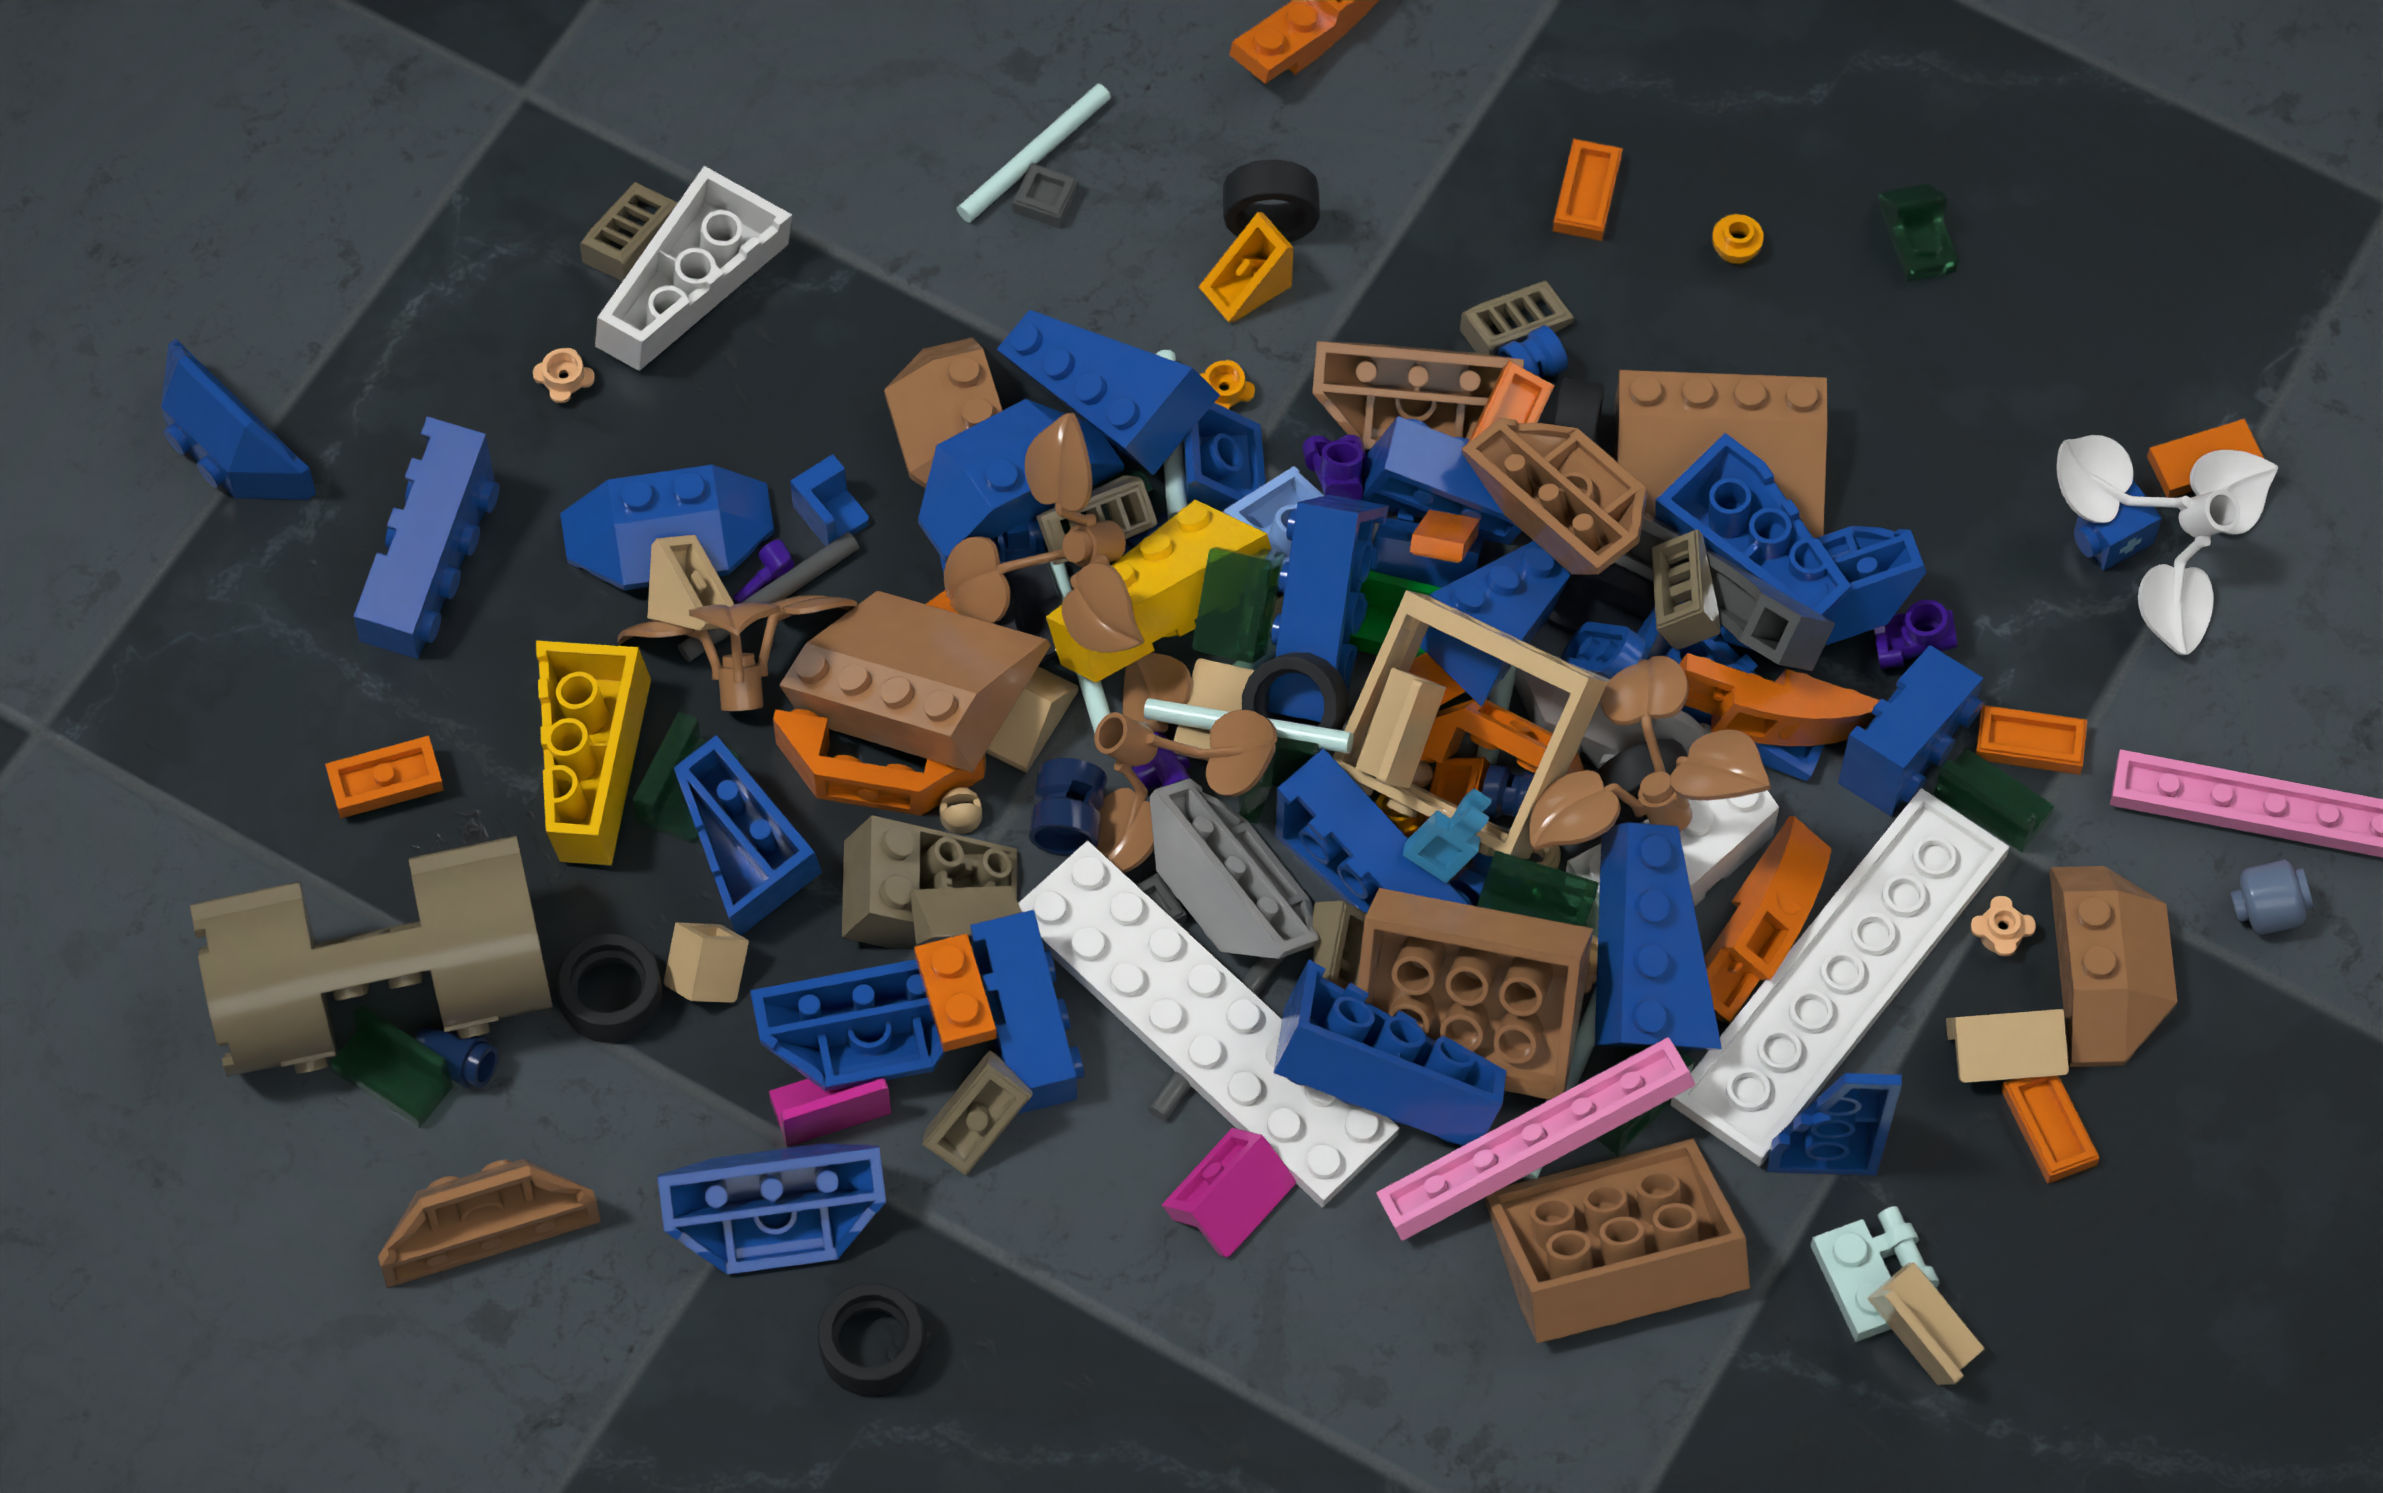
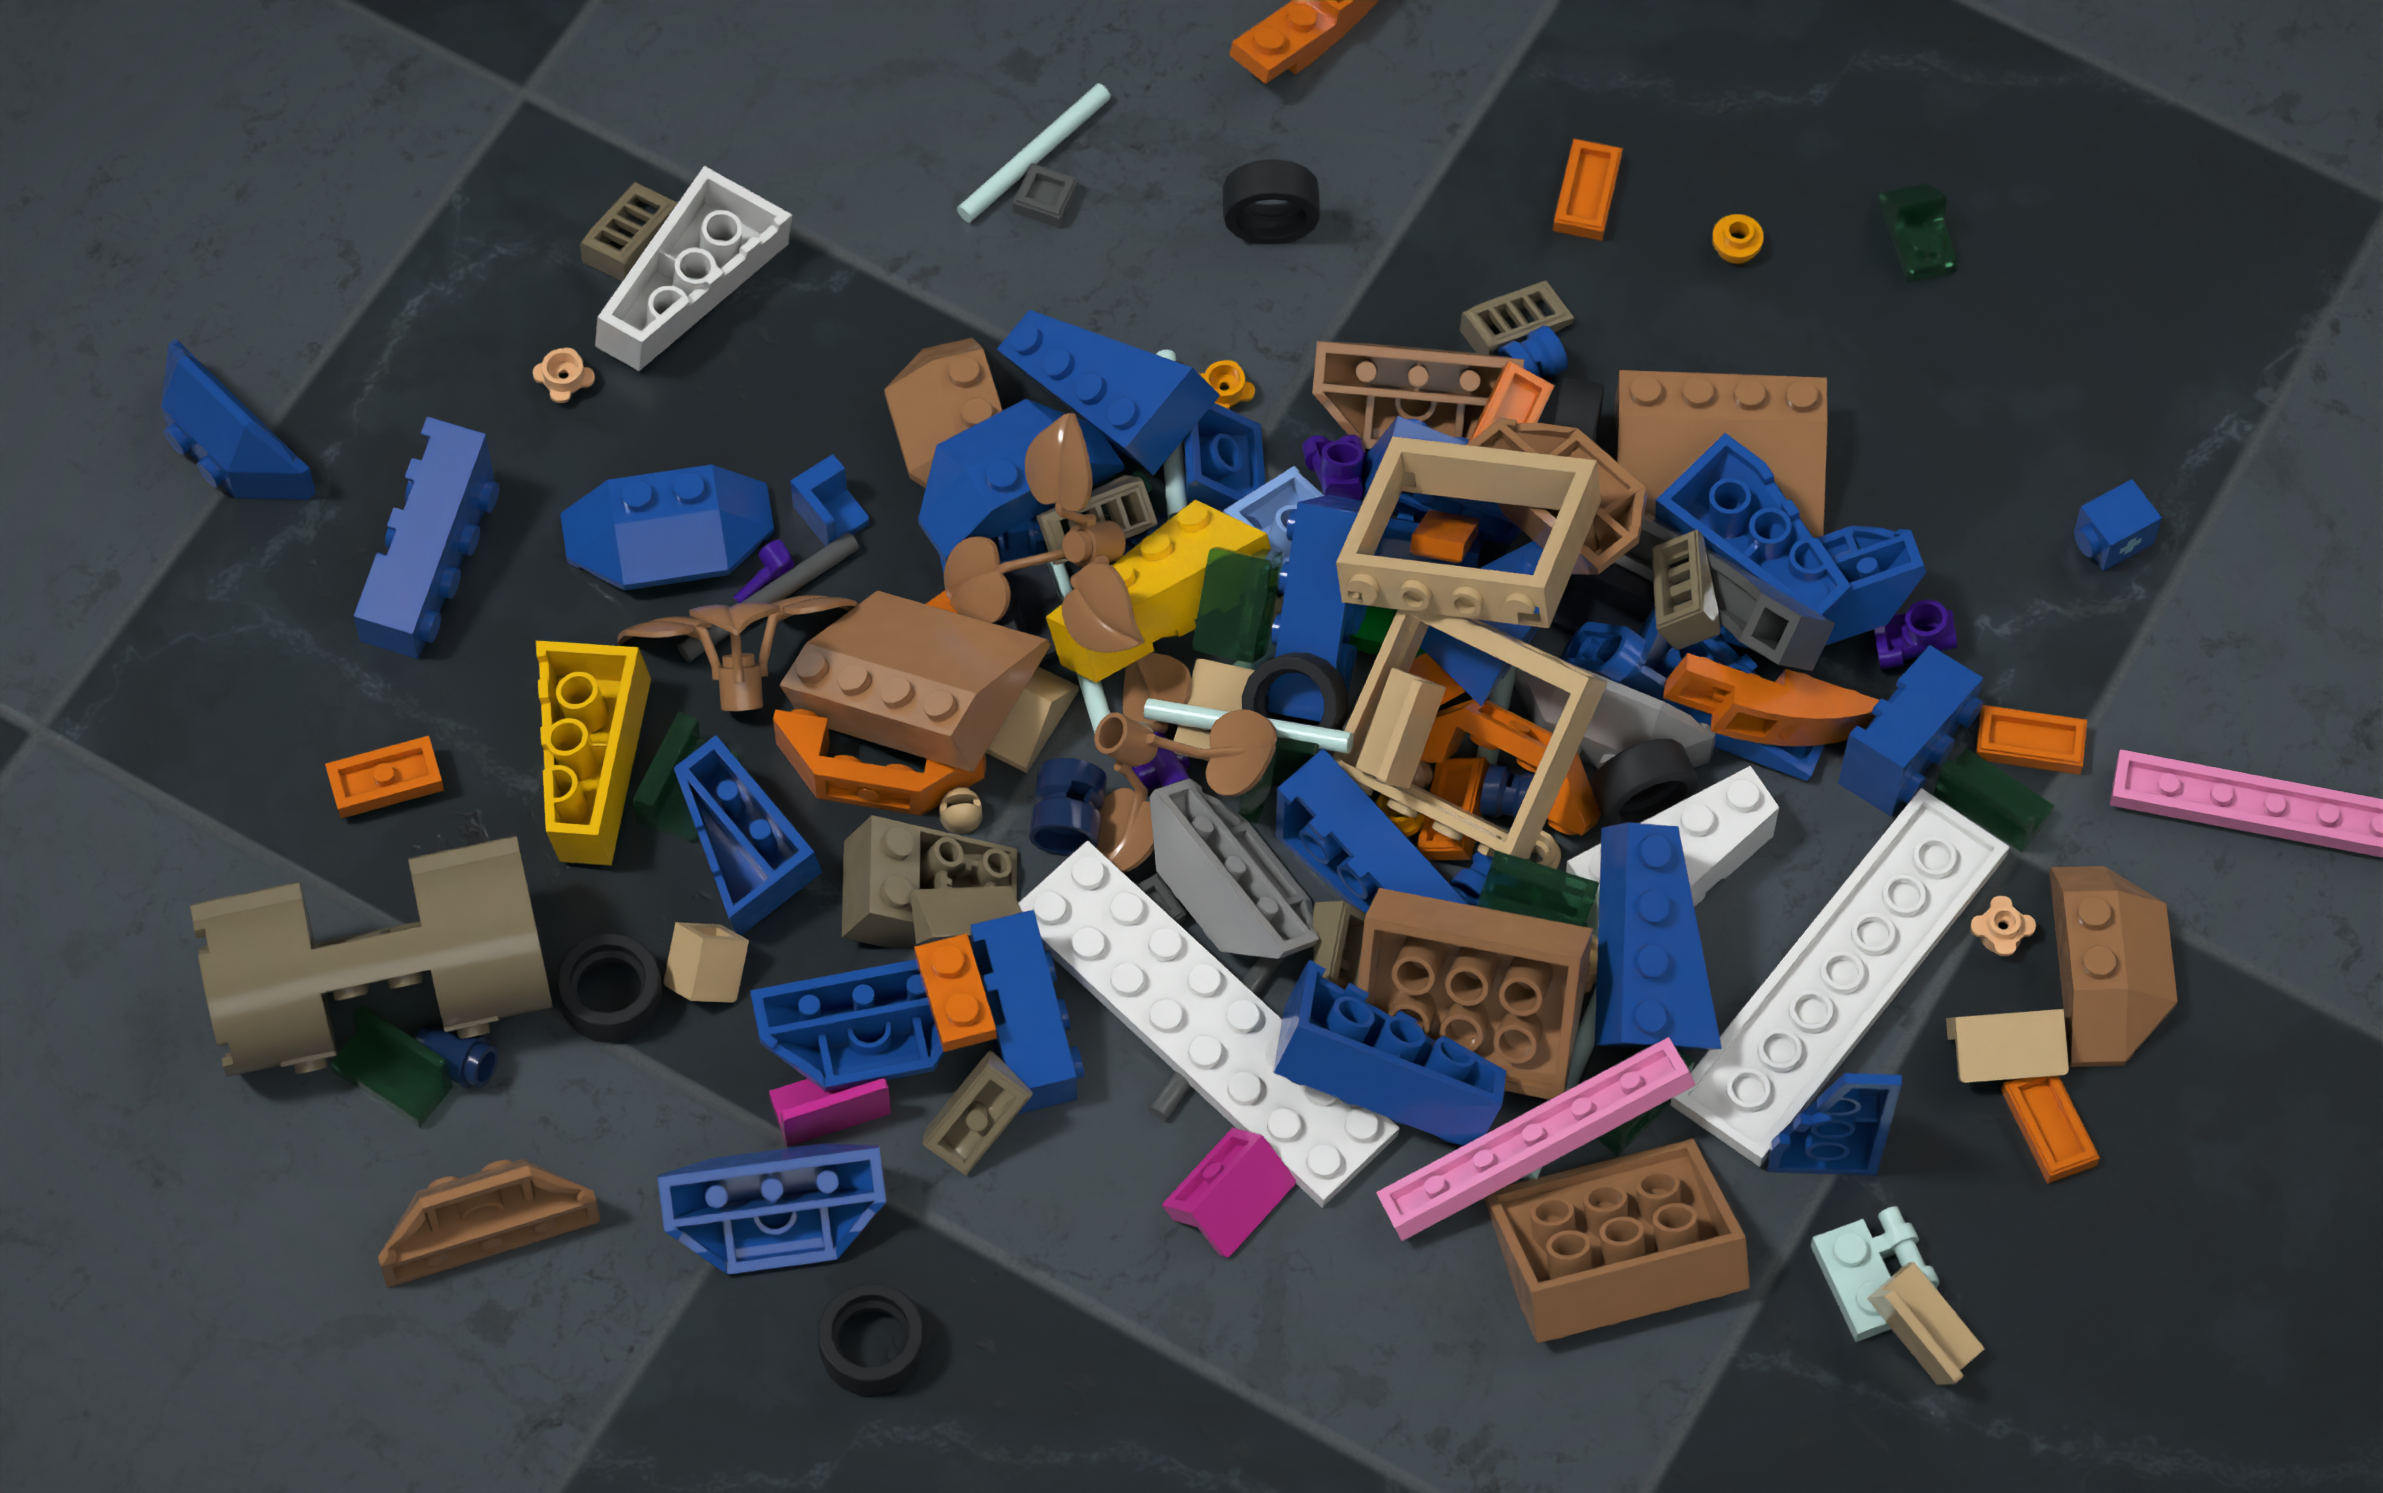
(683, 581): tan slope -> none
(1251, 270): light orange slope -> none
(1447, 843): dark azure plate -> none
(1478, 475): none -> tan window
(1716, 767): medium nougat plant -> none
(1768, 916): orange slope -> none
(2176, 458): orange tile -> none
(2228, 500): white plant -> none
(2272, 897): sand blue head -> none

